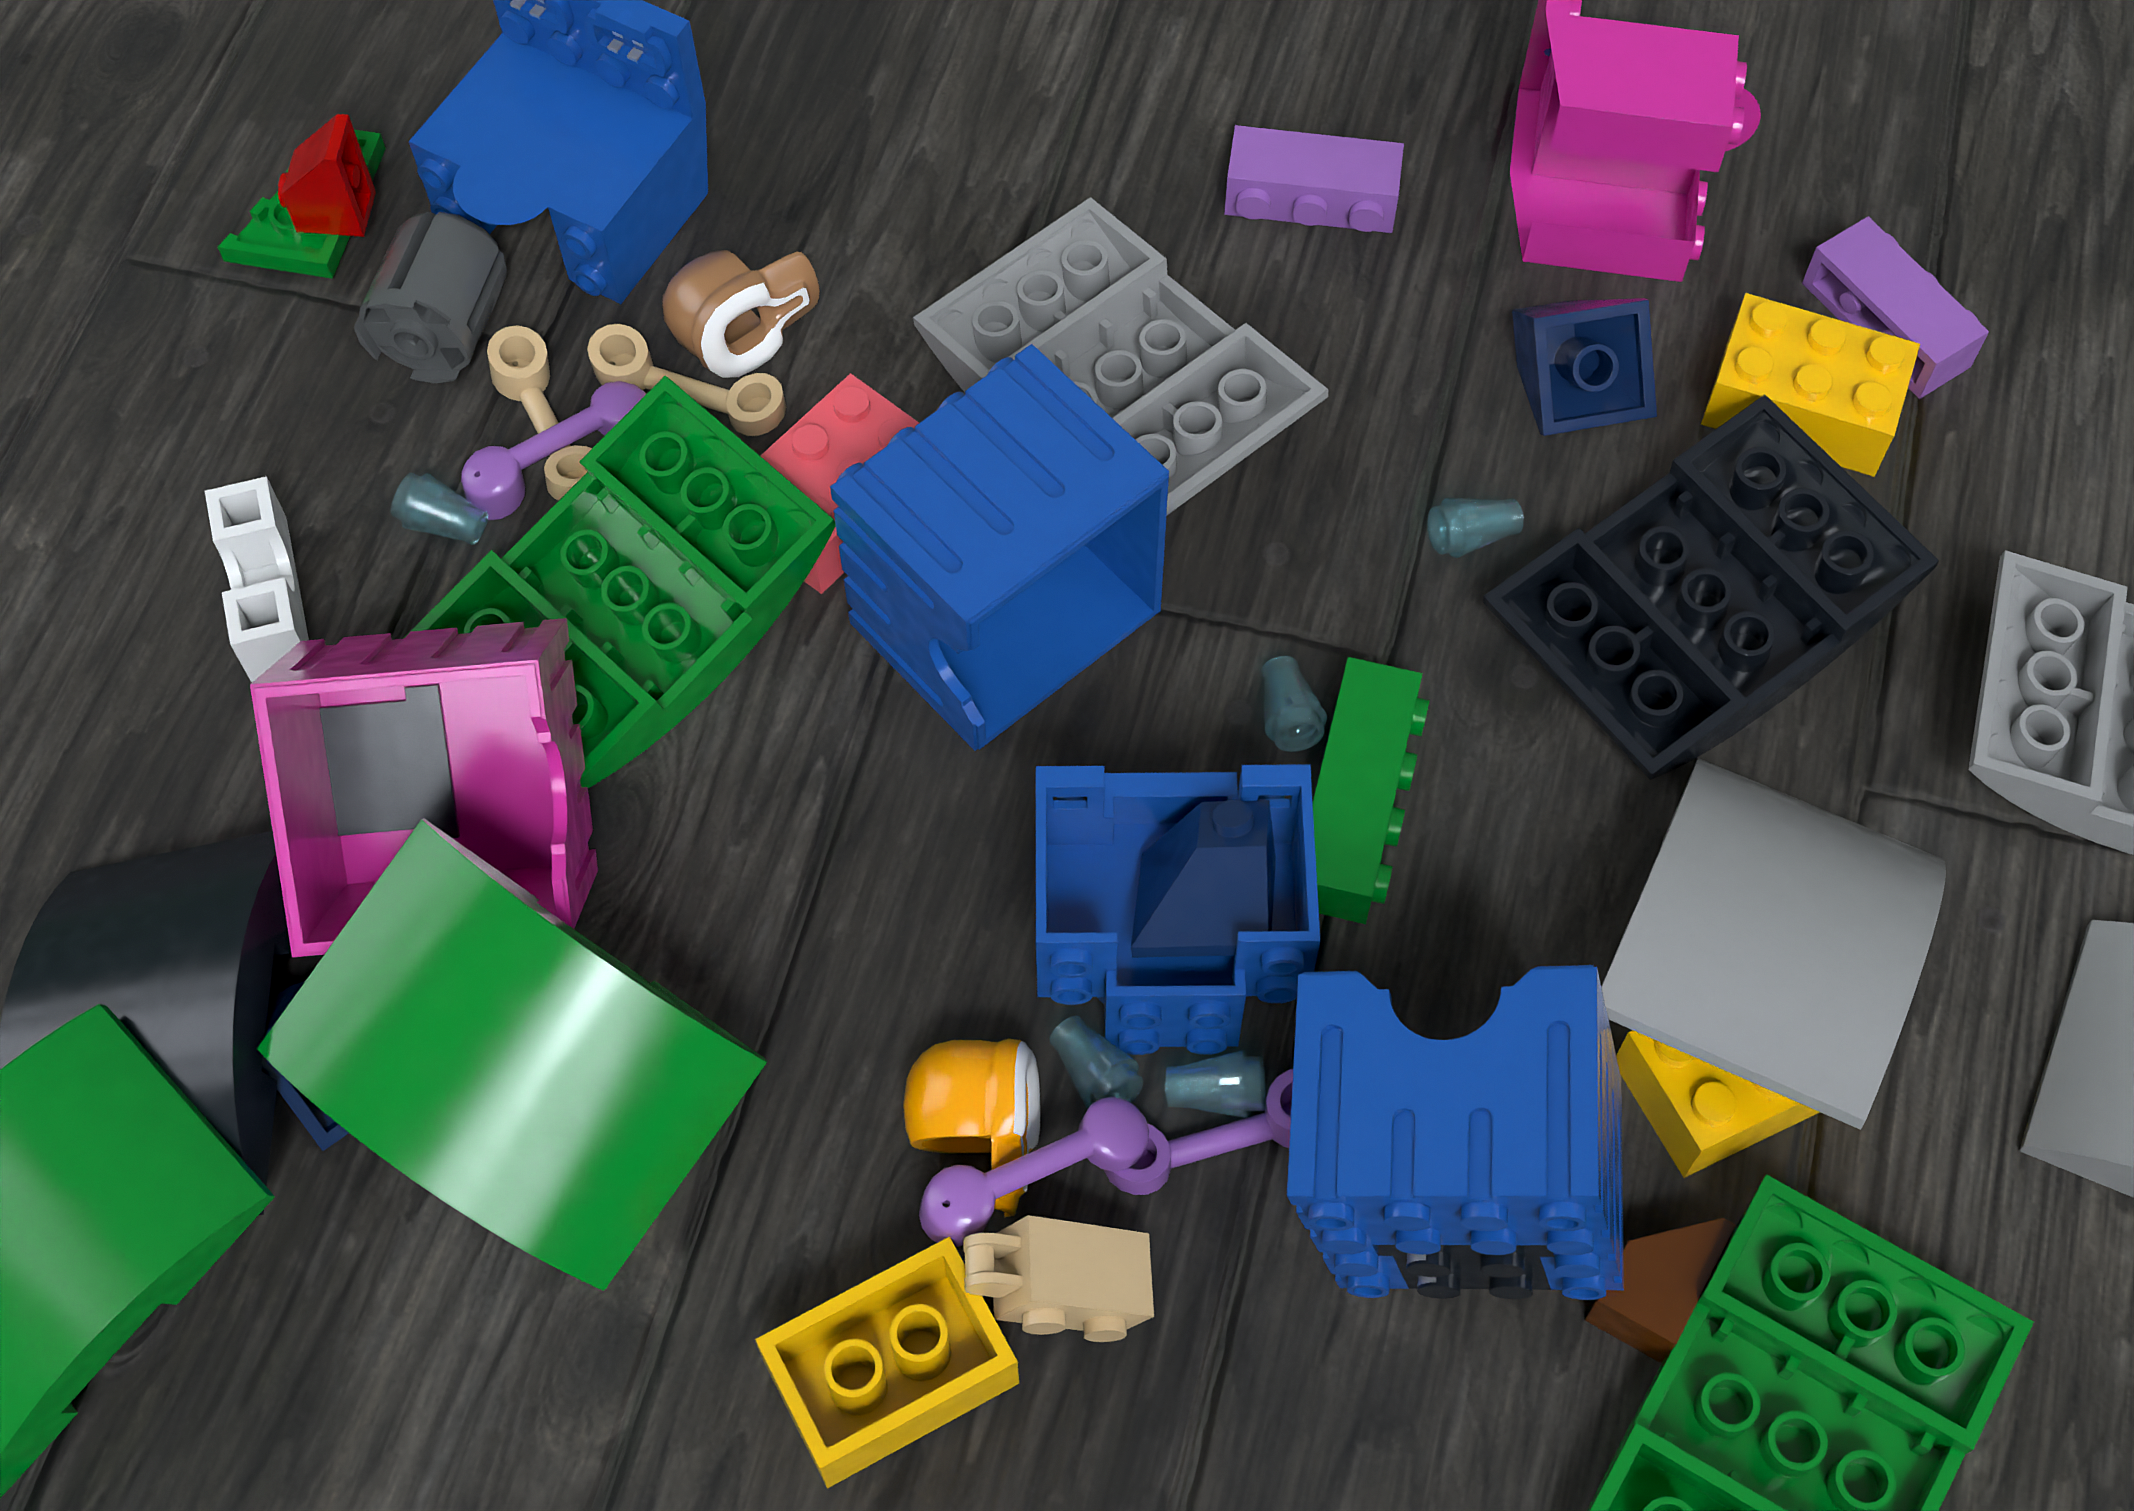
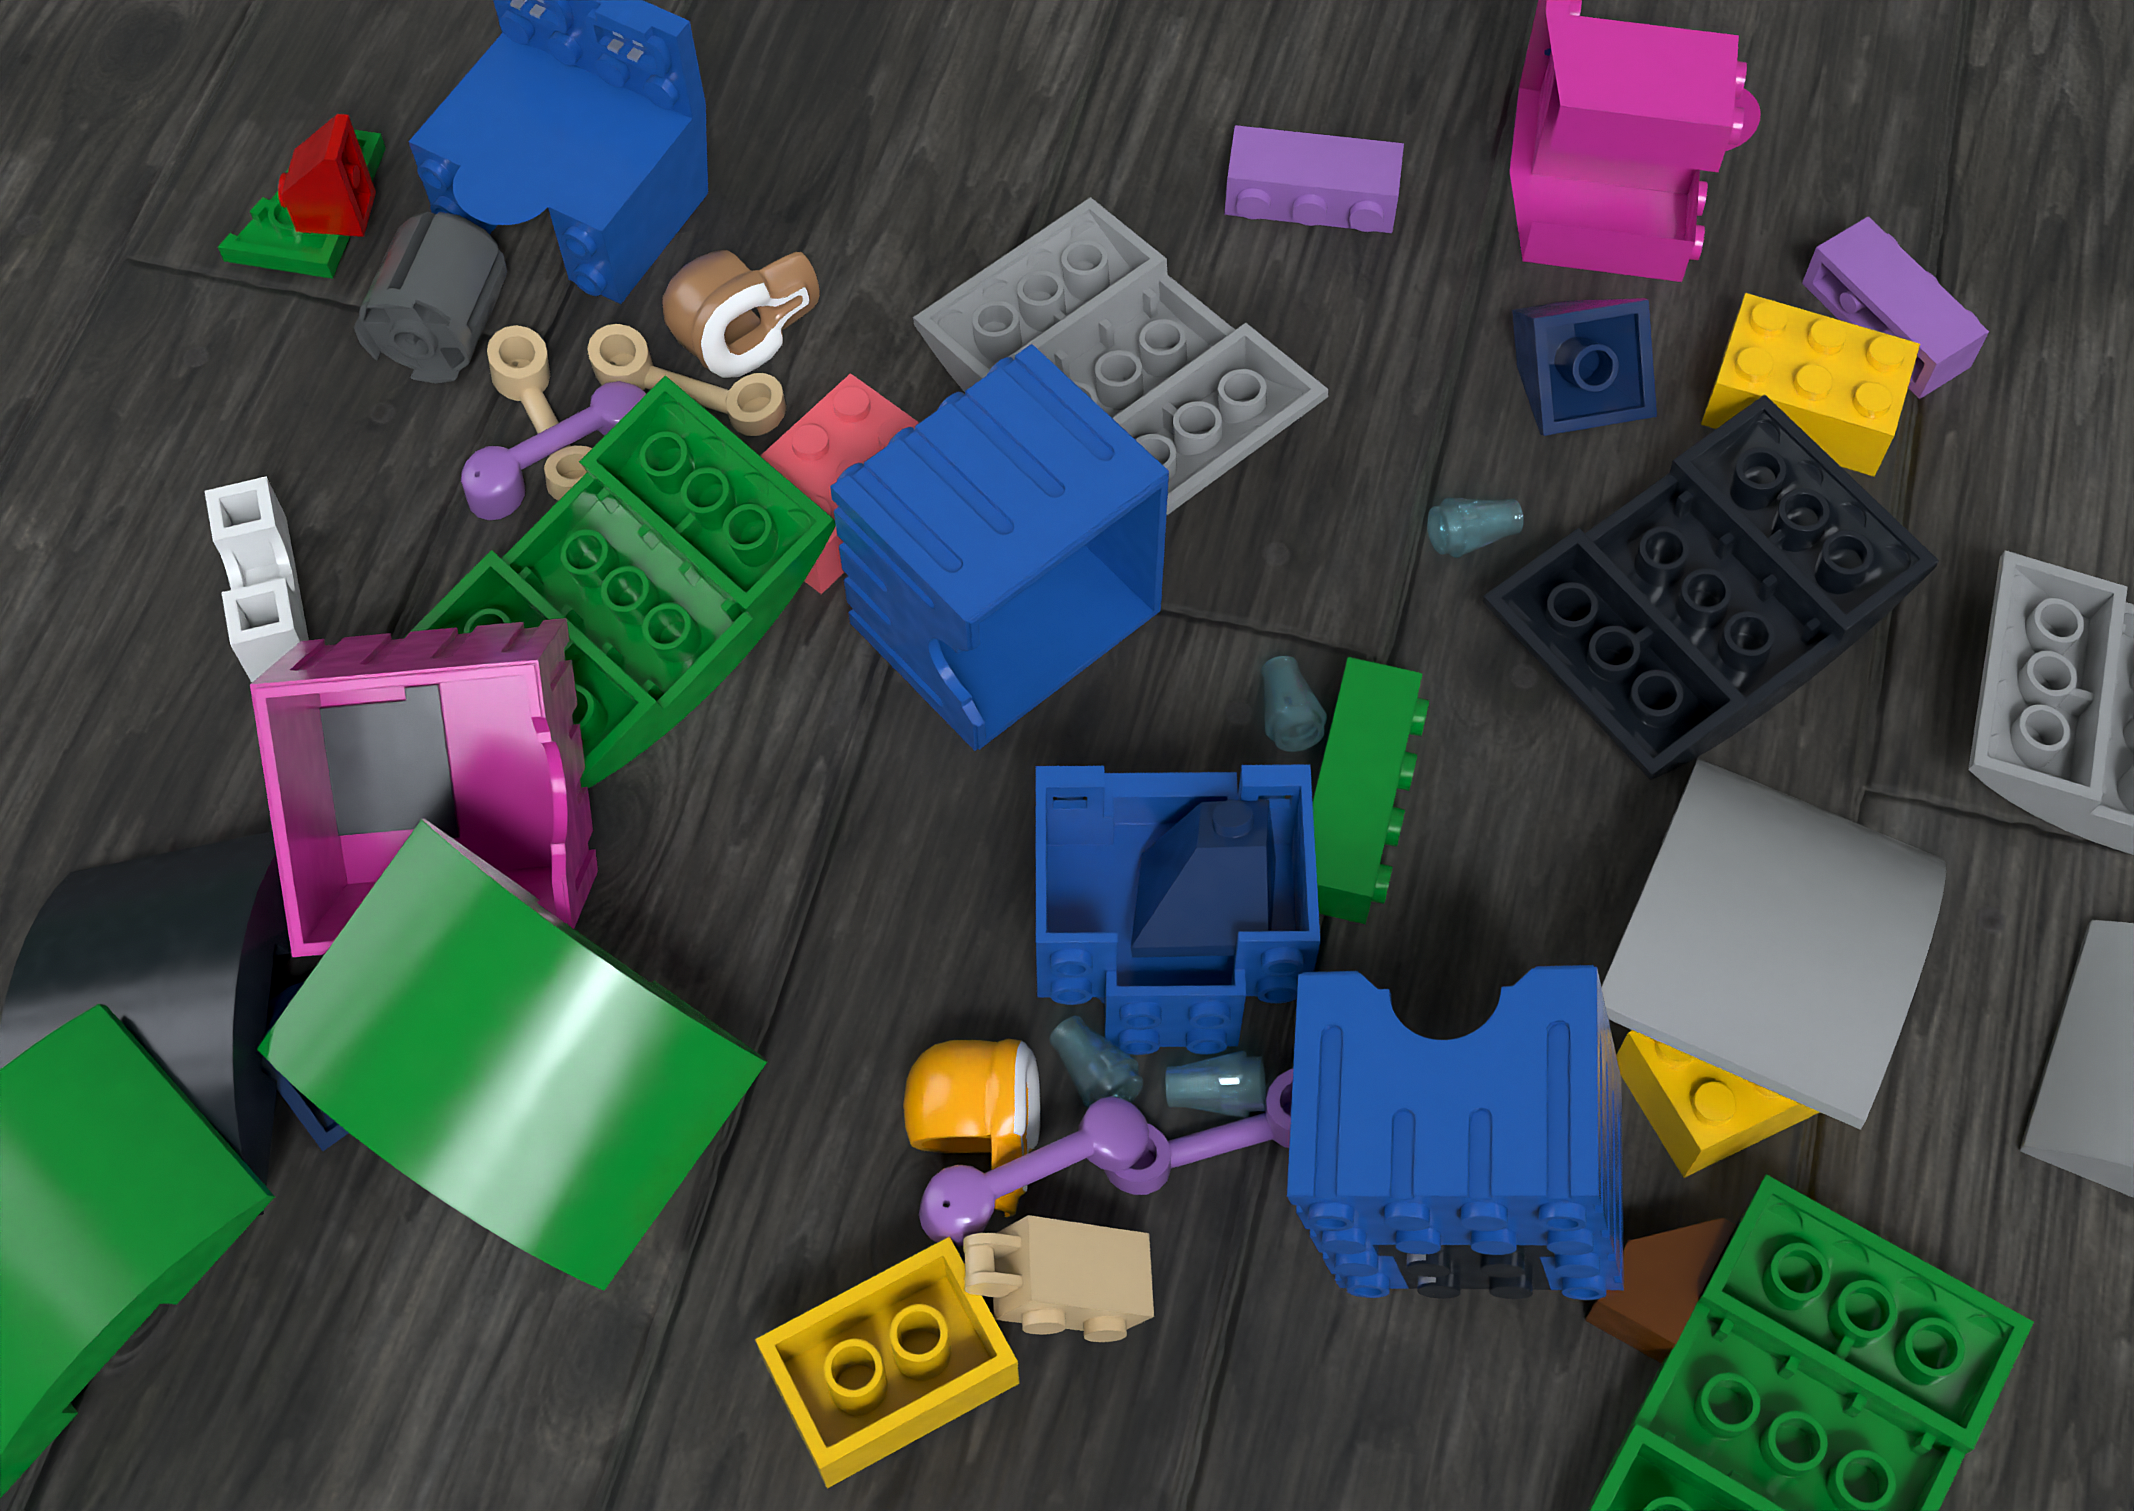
(435, 509): clear light blue cone -> none

